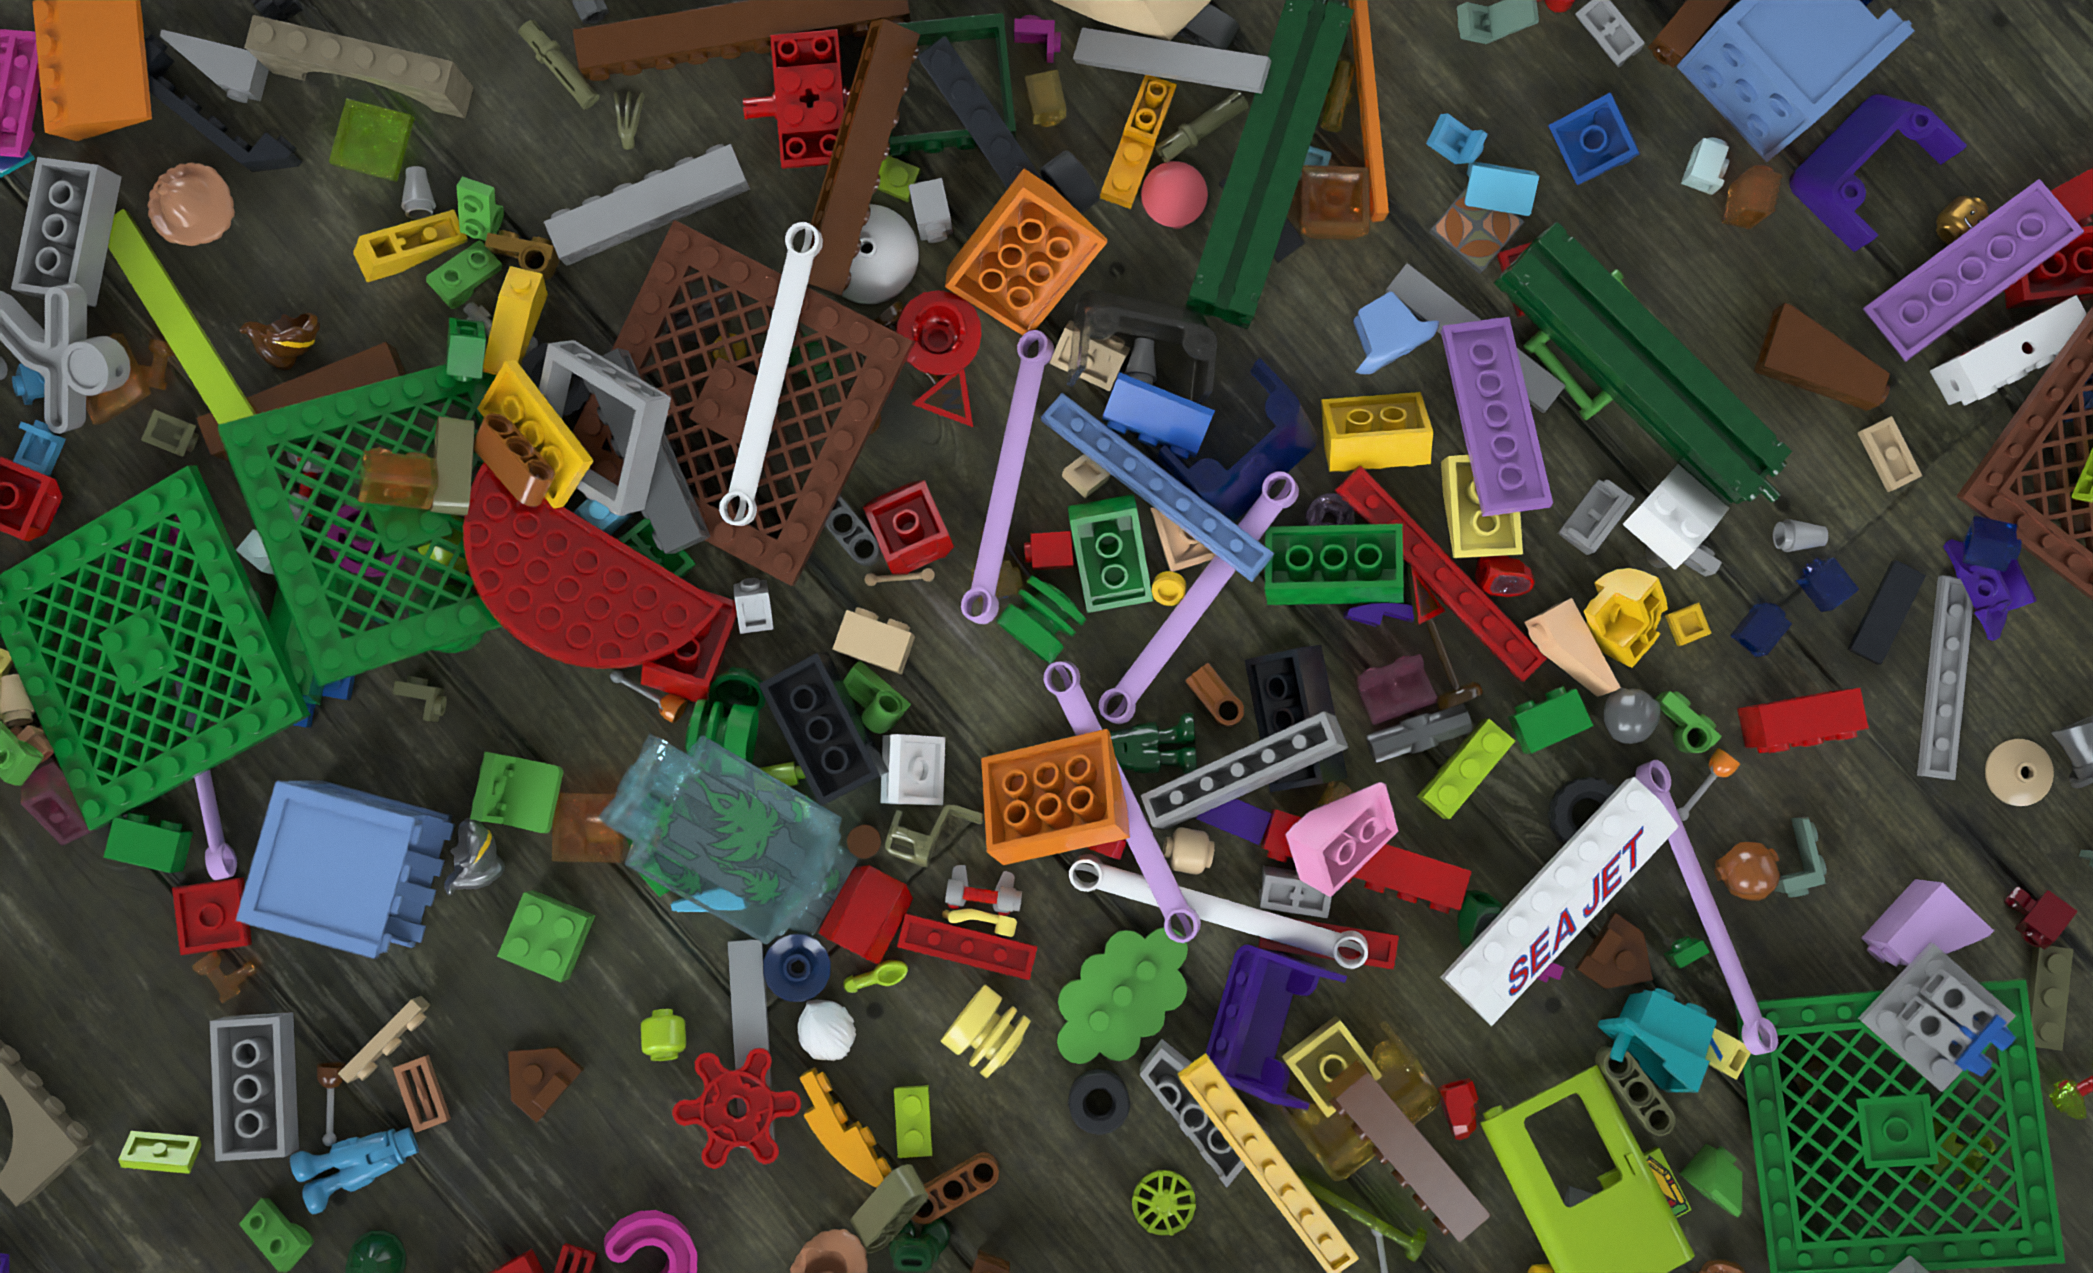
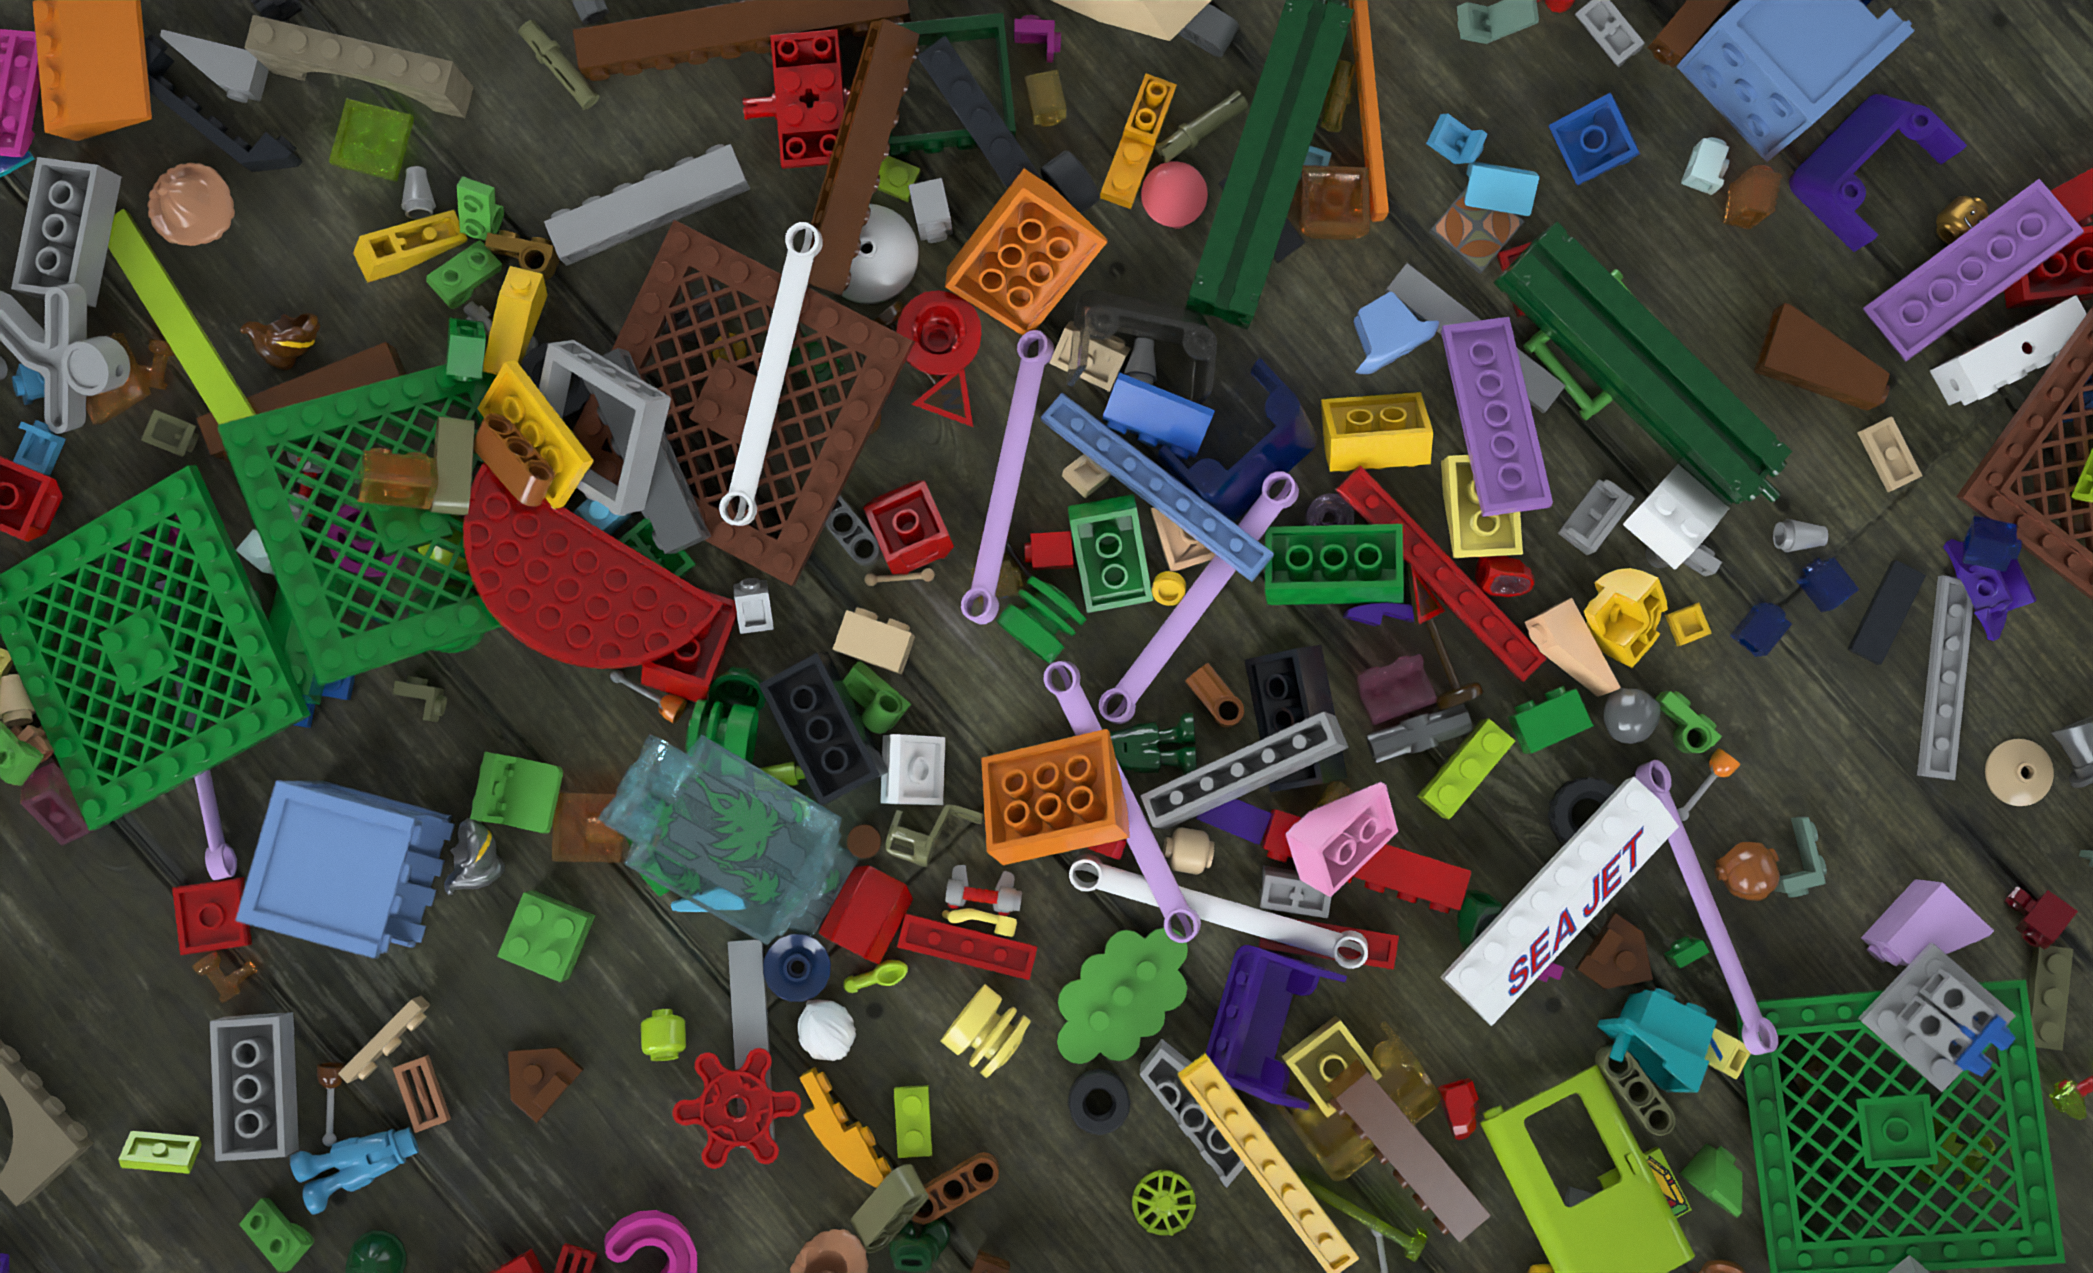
(148, 843): green brick -> none
(628, 125): olive piece -> none
(1172, 60): light grey tile -> none
(1803, 720): red brick -> none

